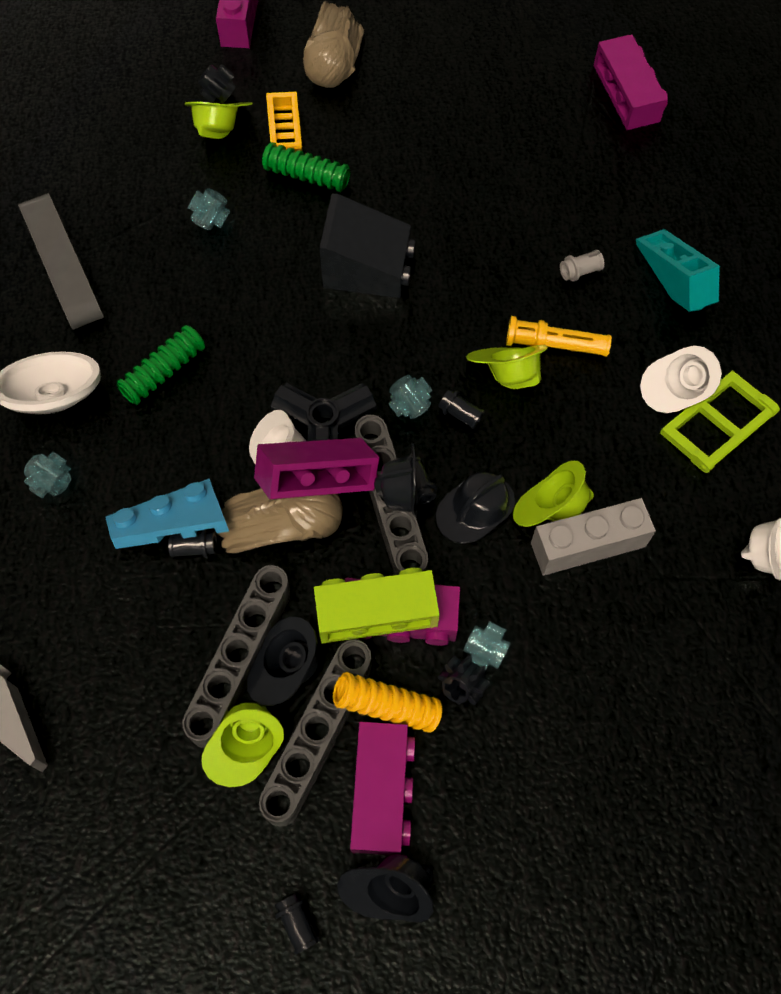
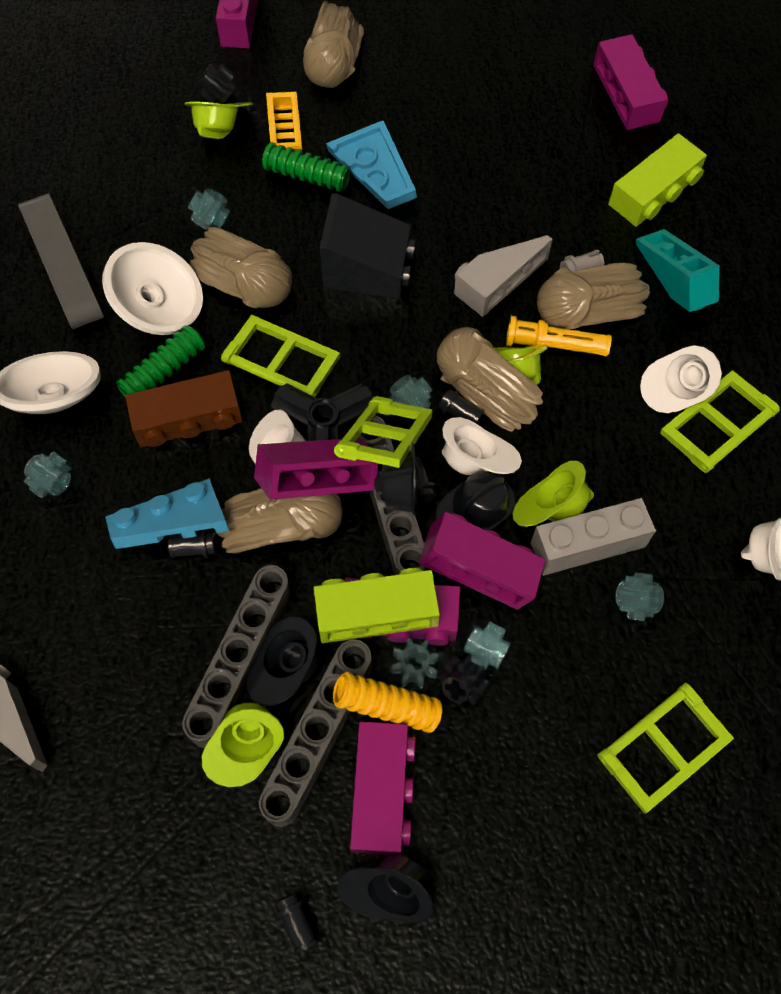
(154, 274): none -> white dish
(183, 409): none -> reddish brown brick
(241, 268): none -> dark tan hair
(291, 340): none -> lime window
(352, 451): none -> lime window
(375, 163): none -> dark azure wing
(422, 656): none -> clear light blue gear
(475, 450): none -> white piece
(482, 560): none -> magenta brick
(488, 379): none -> dark tan hair
(498, 273): none -> light grey slope
(592, 296): none -> dark tan hair
(639, 596): none -> clear light blue gear
(657, 180): none -> lime brick
(685, 770): none -> lime window

